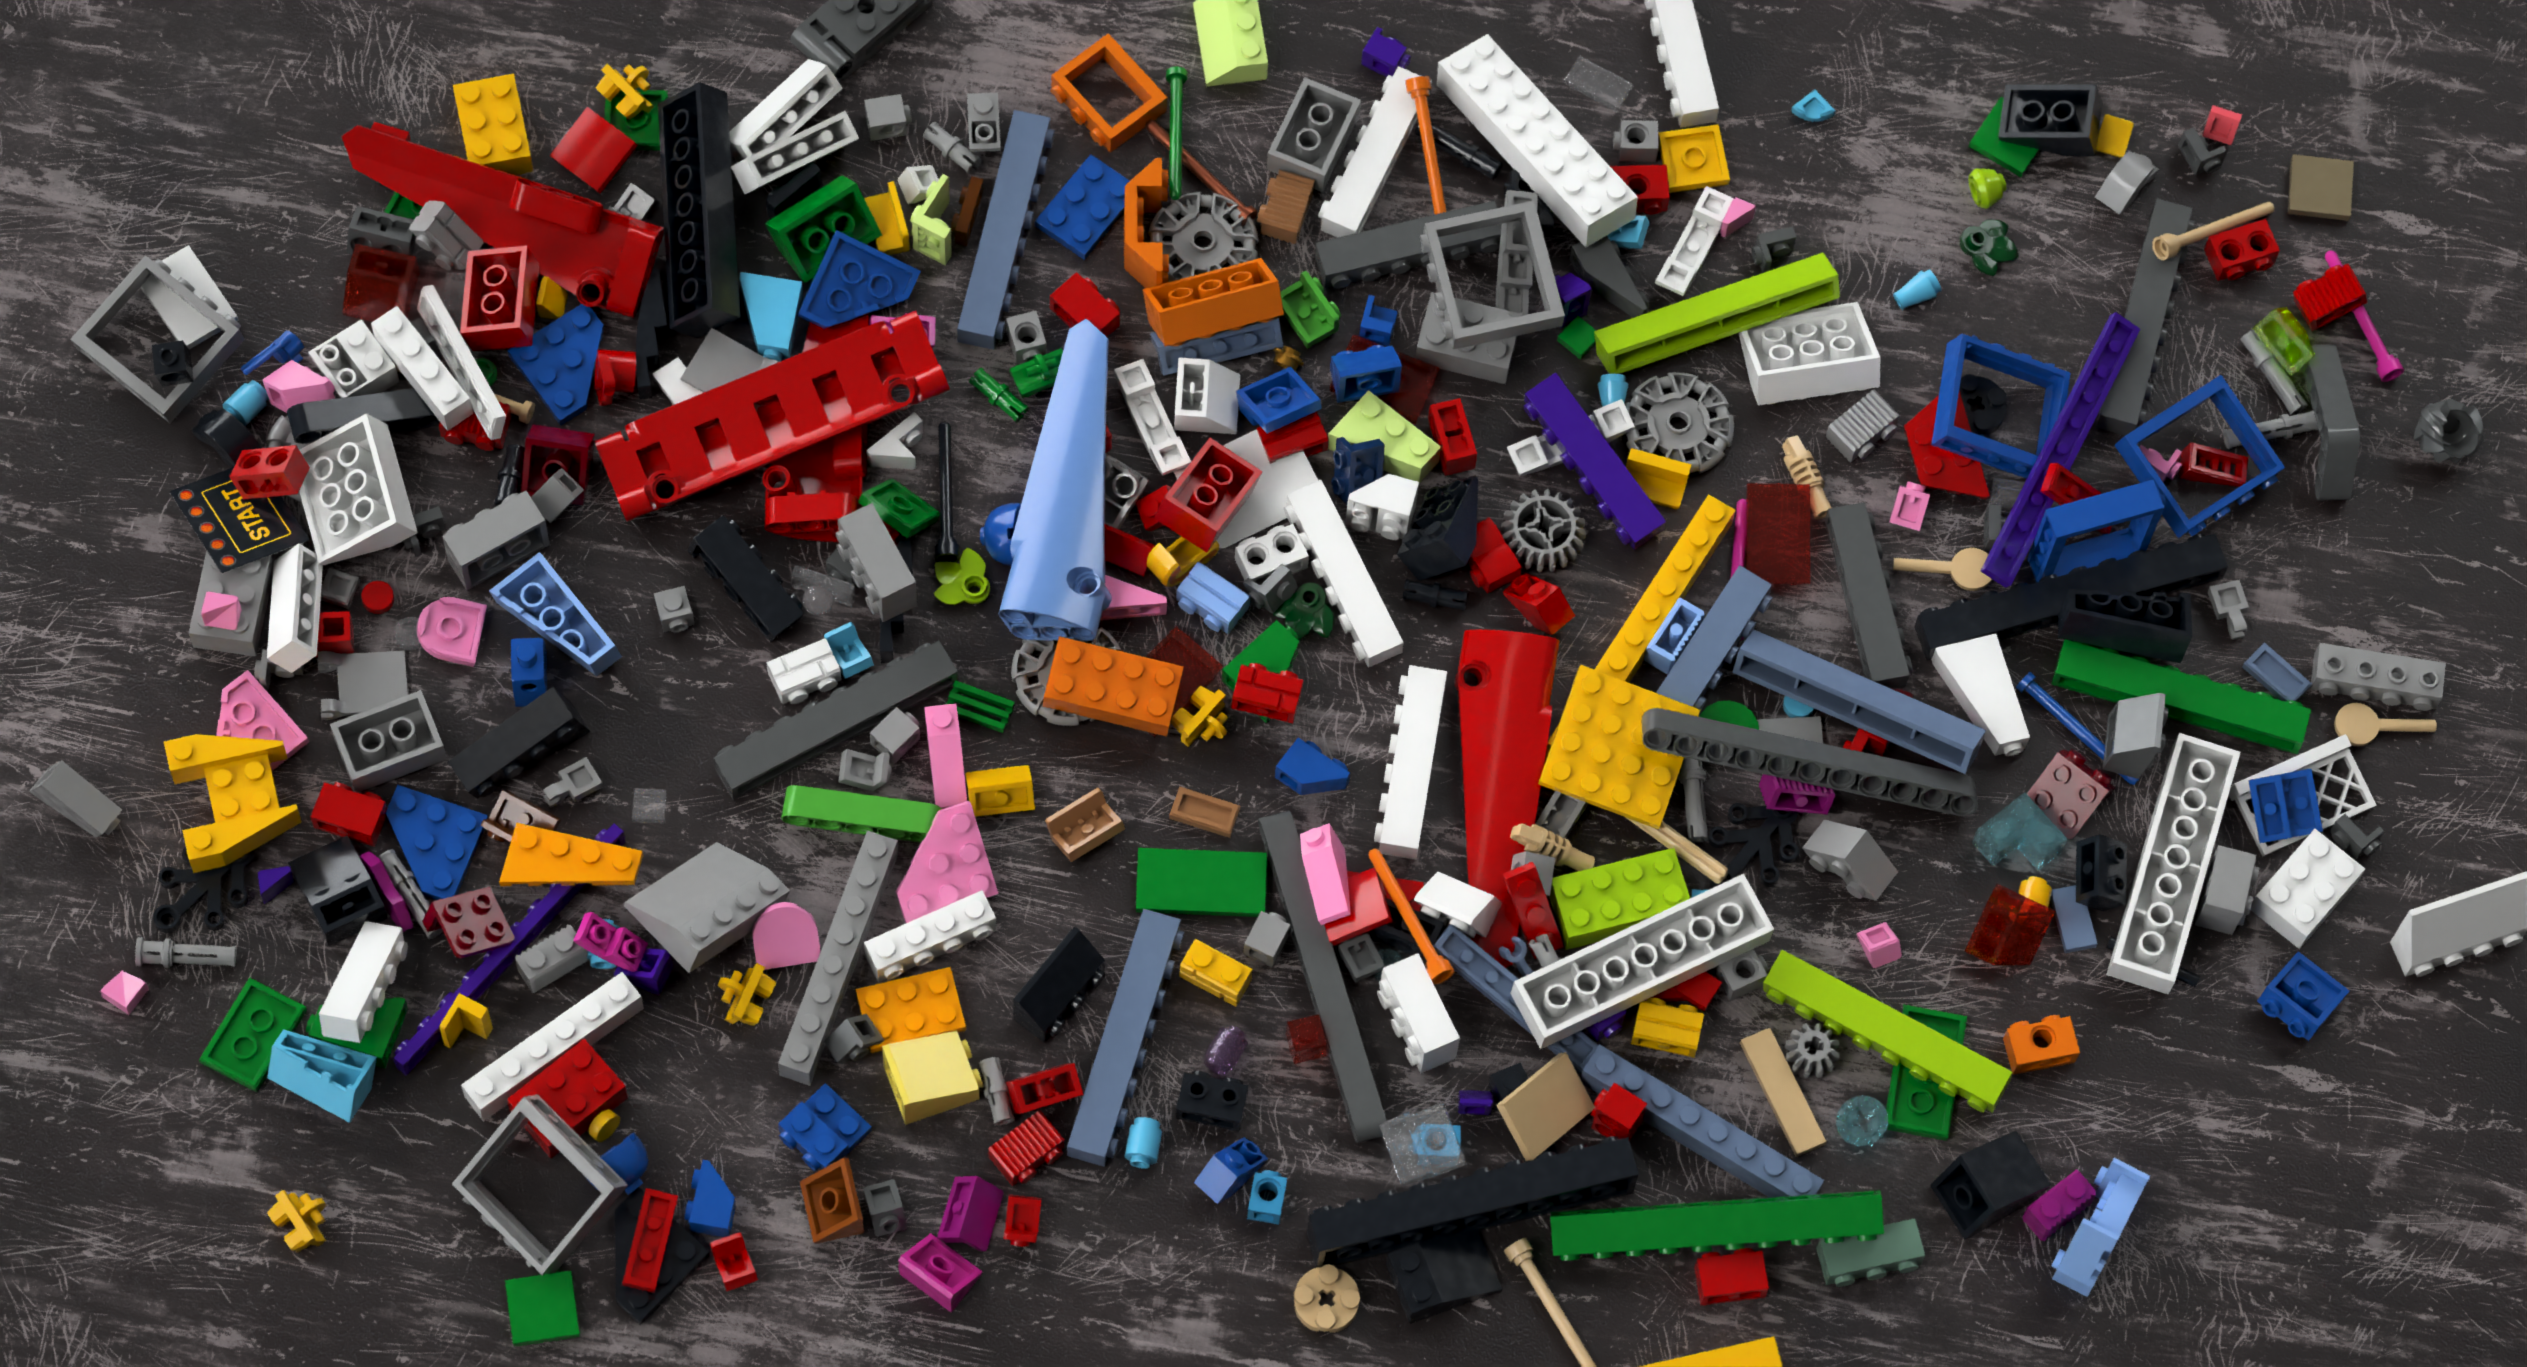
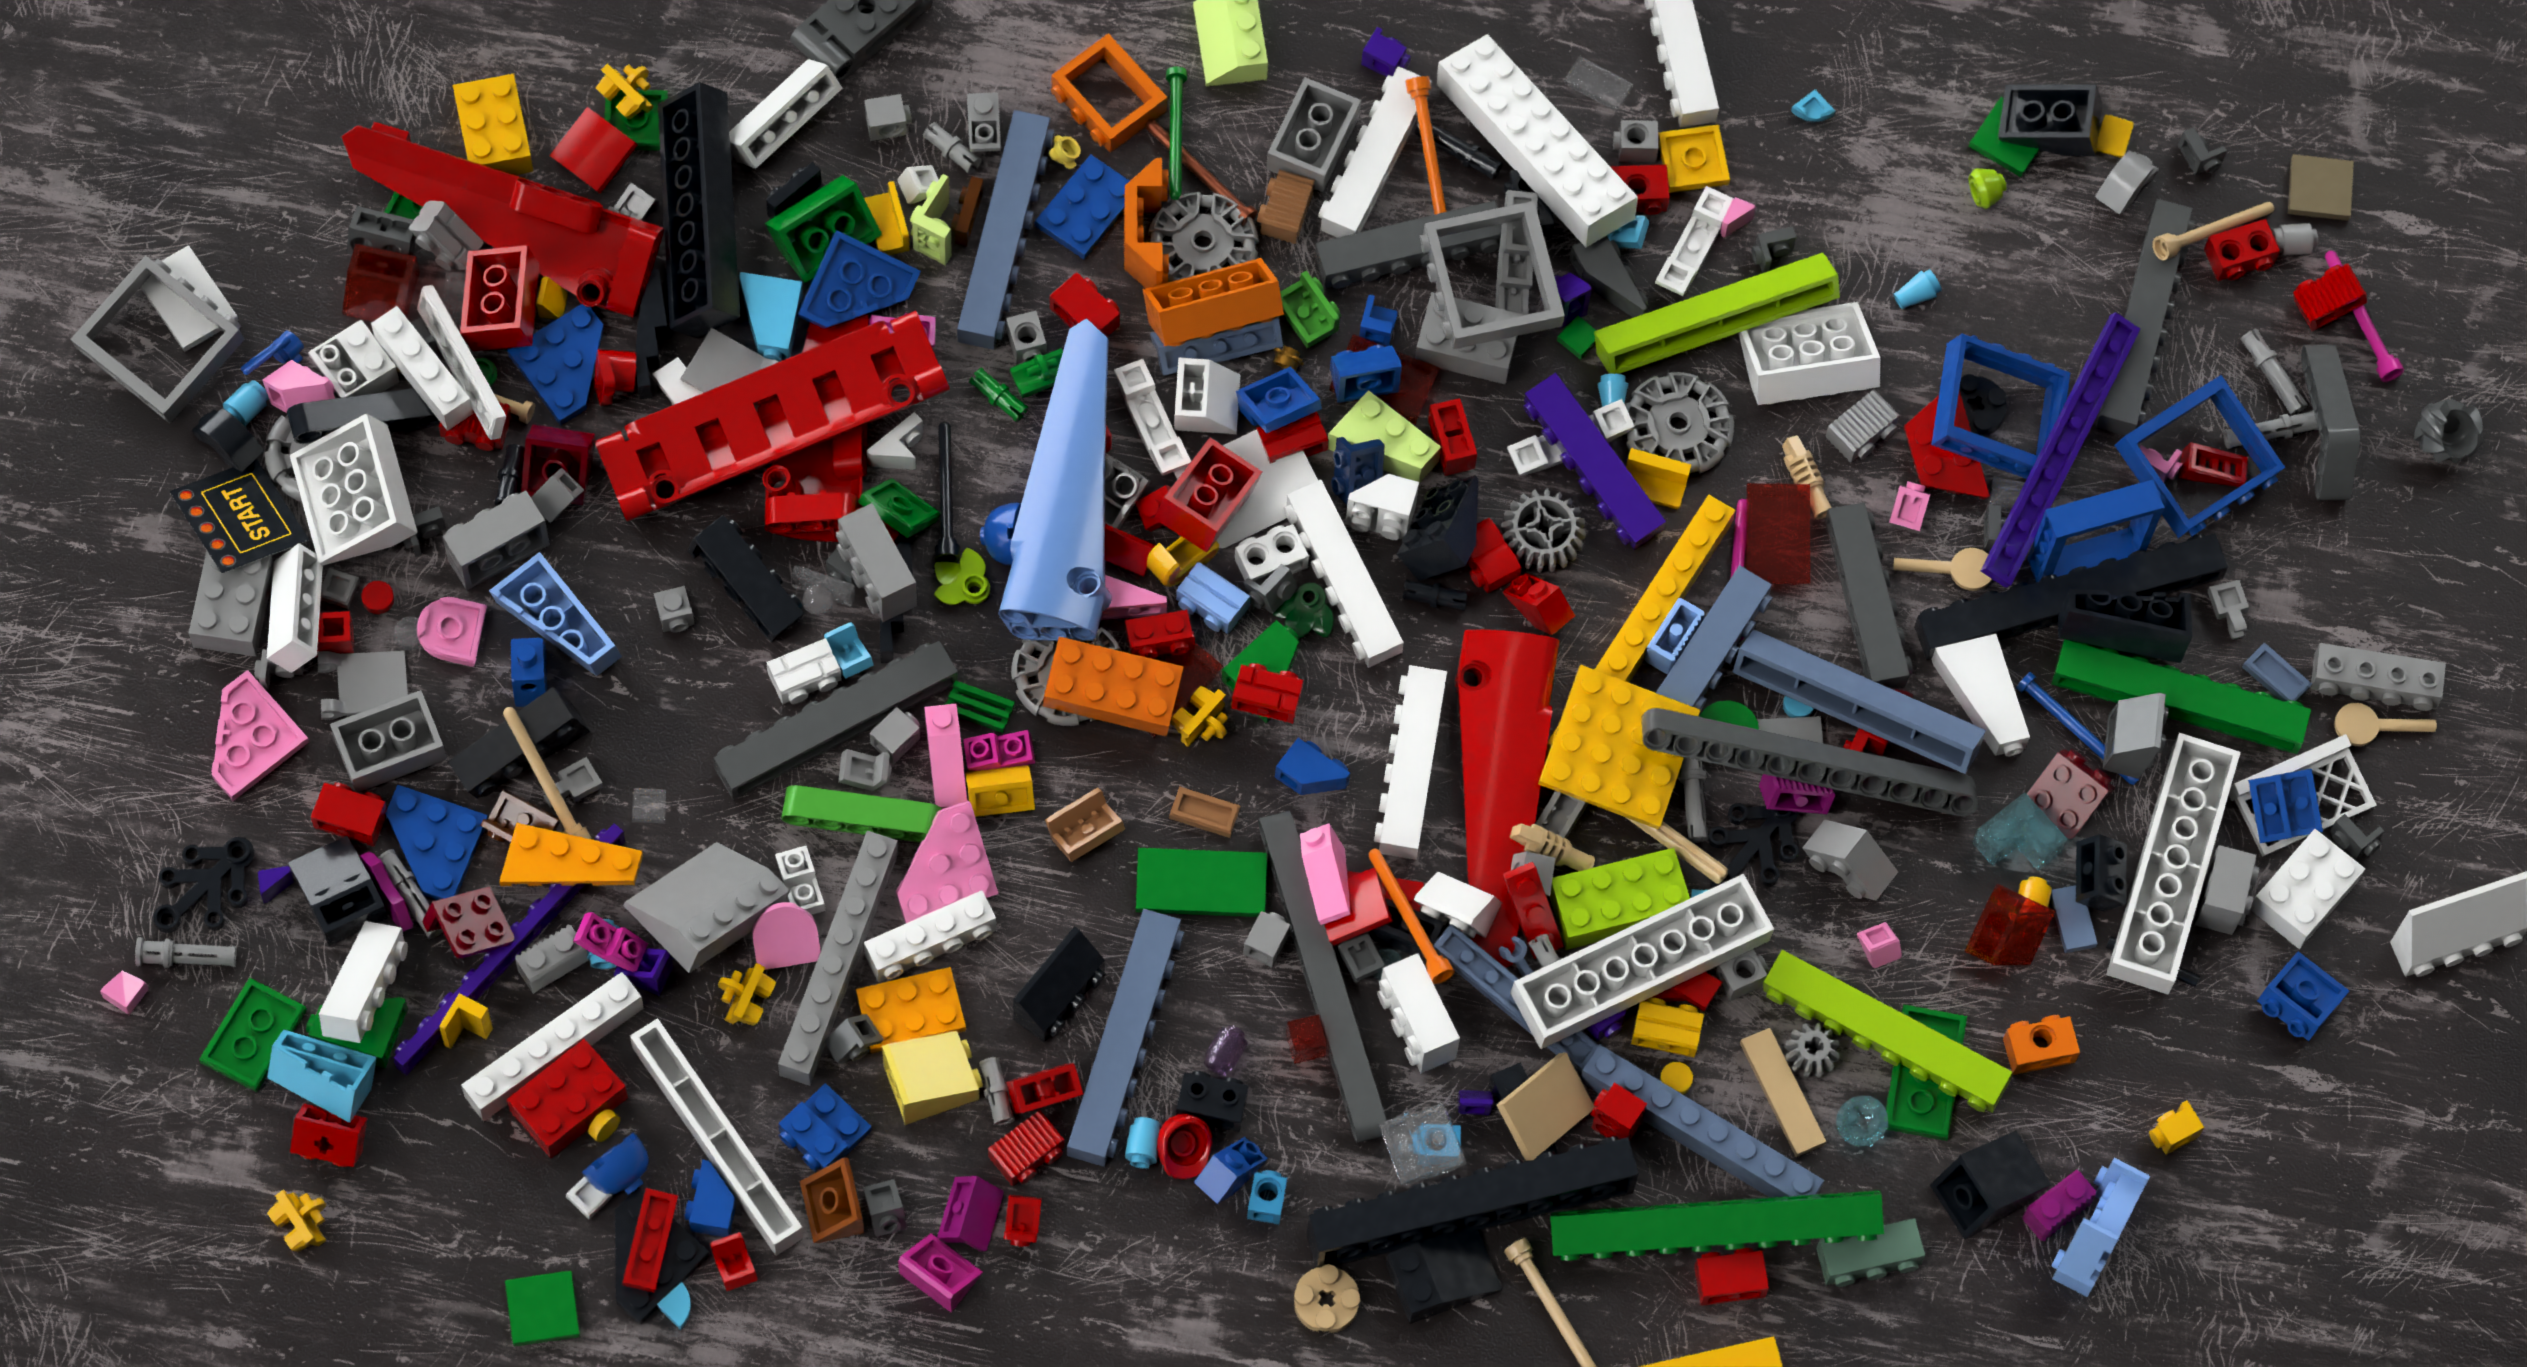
(77, 799): light grey slope -> none
(172, 363): black brick -> none
(221, 610): bright pink slope -> none
(239, 792): yellow wedge -> none
(269, 472): red brick -> none
(327, 1136): none -> red brick
(543, 775): none -> tan piece
(574, 1148): light grey window -> none
(587, 1198): none -> white tile
(677, 1305): none -> medium azure tile
(717, 1137): none -> white brick
(794, 152): white brick -> none
(800, 879): none -> white slope
(1001, 751): none -> dark pink slope
(1065, 151): none -> light yellow plate
(1160, 634): none -> red bracket
(1184, 1146): none -> red hat
(1215, 972): yellow brick -> none
(1677, 1076): none -> yellow tile
(1992, 245): dark green plate -> none
(2067, 487): red tile -> none
(2176, 1128): none -> yellow brick
(2222, 125): coral tile -> none
(2285, 339): clear neon green slope -> none
(2295, 239): none -> light grey brick

